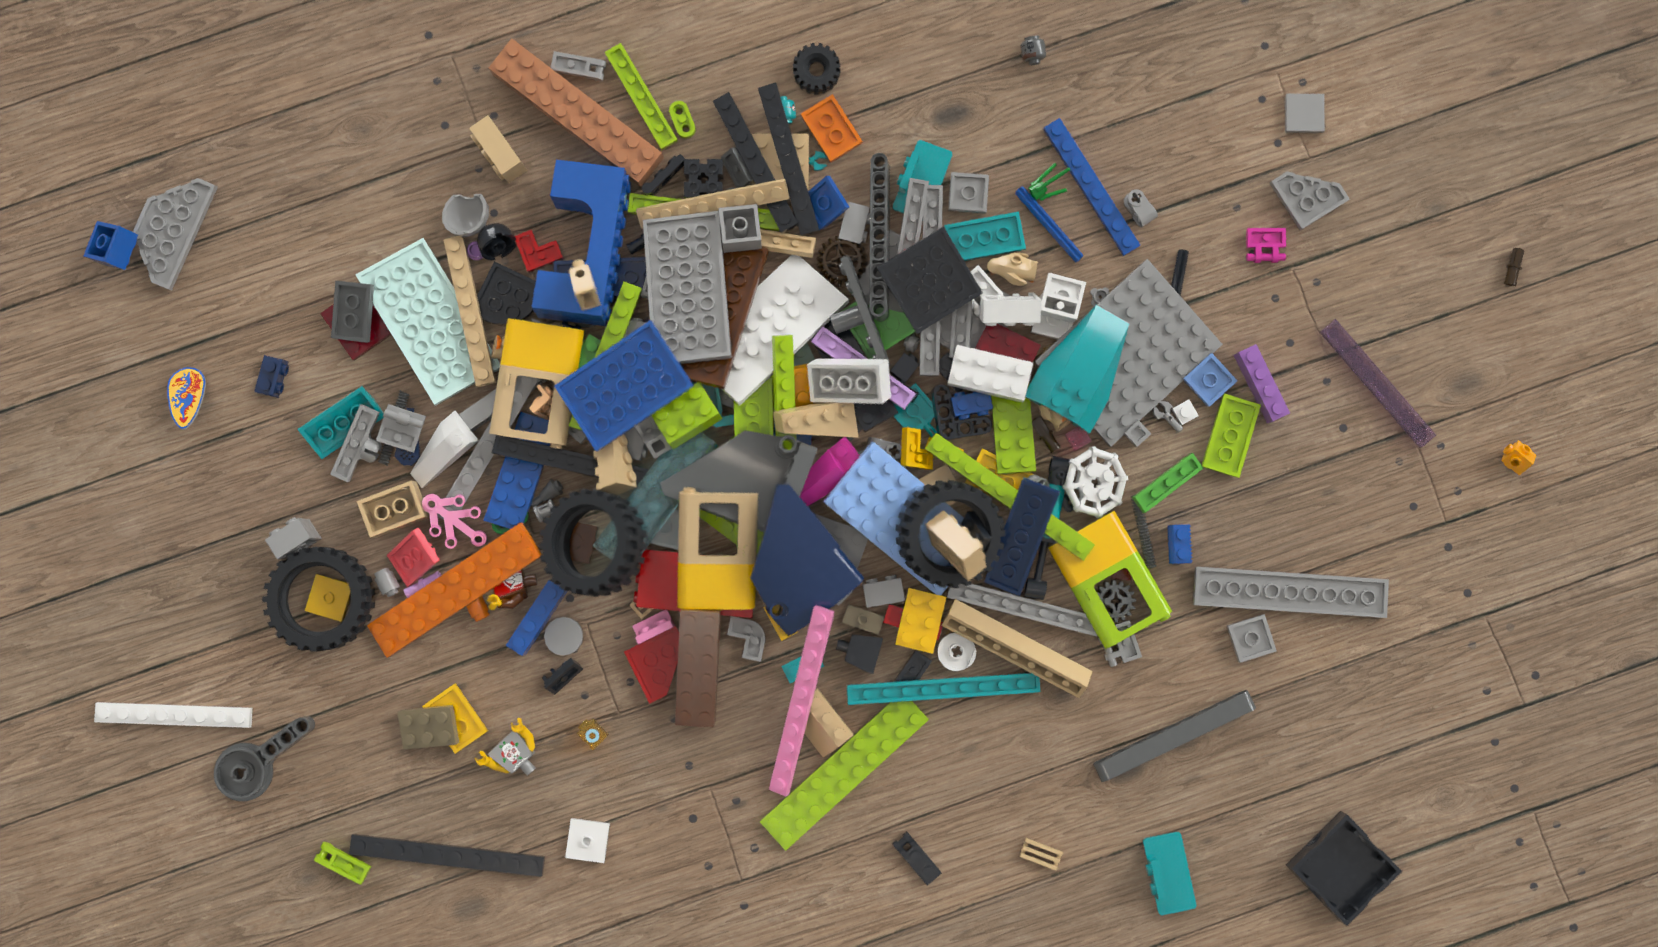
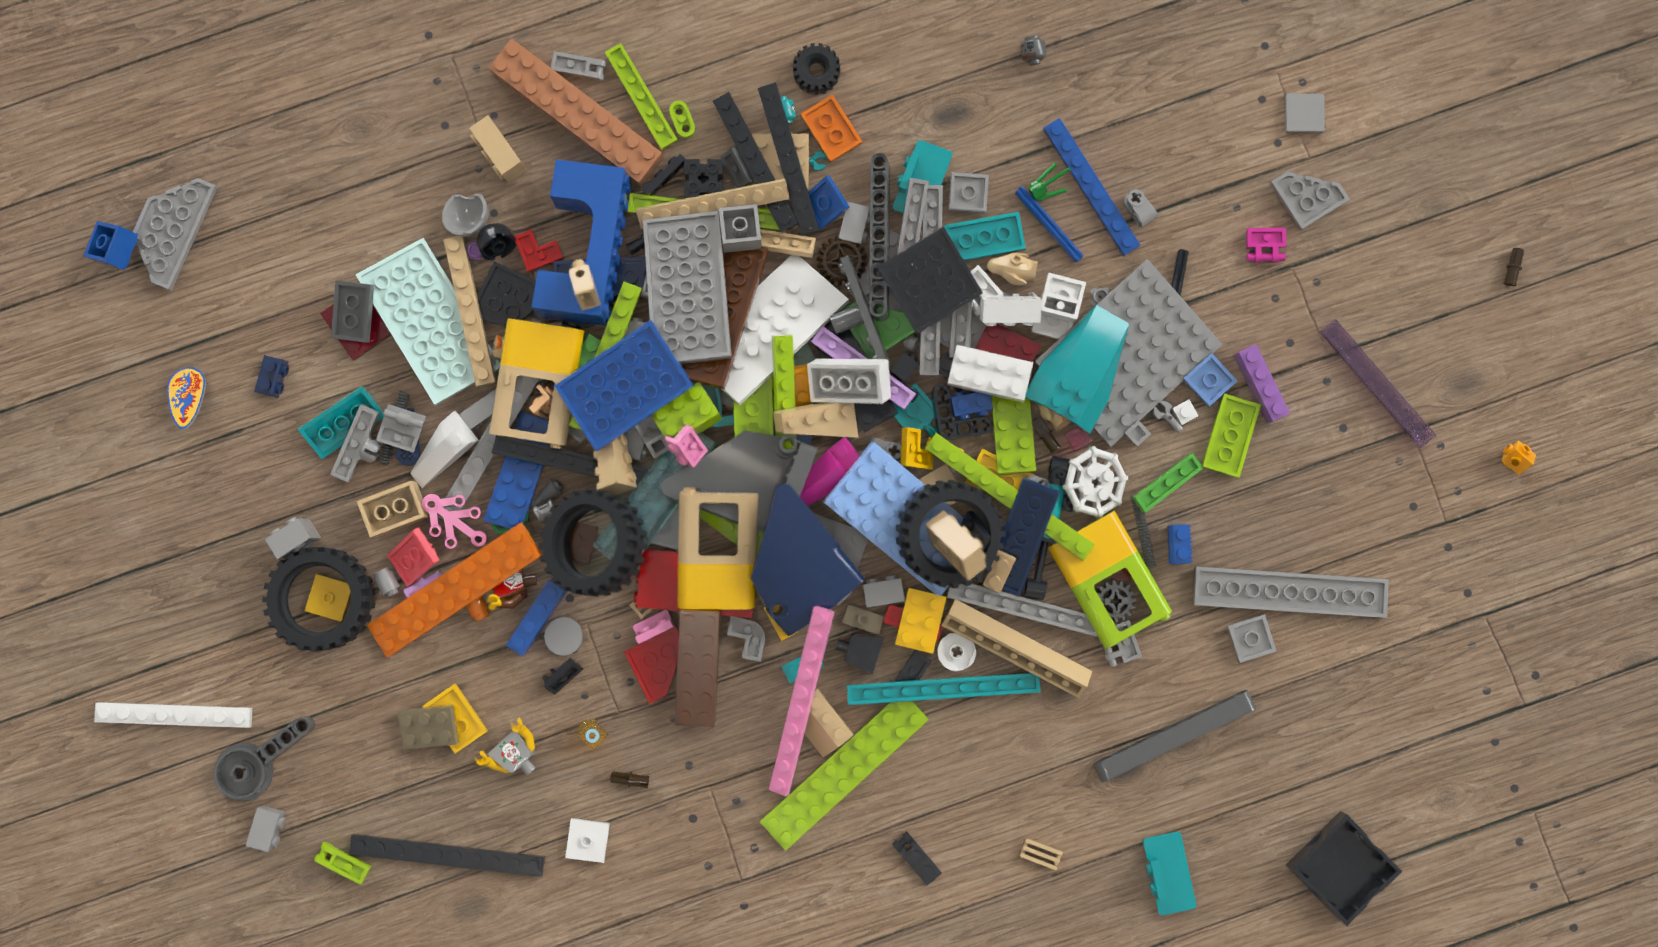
(266, 828): none -> light grey brick
(629, 779): none -> dark brown axle
(686, 447): none -> bright pink bracket
(998, 575): none -> tan plate

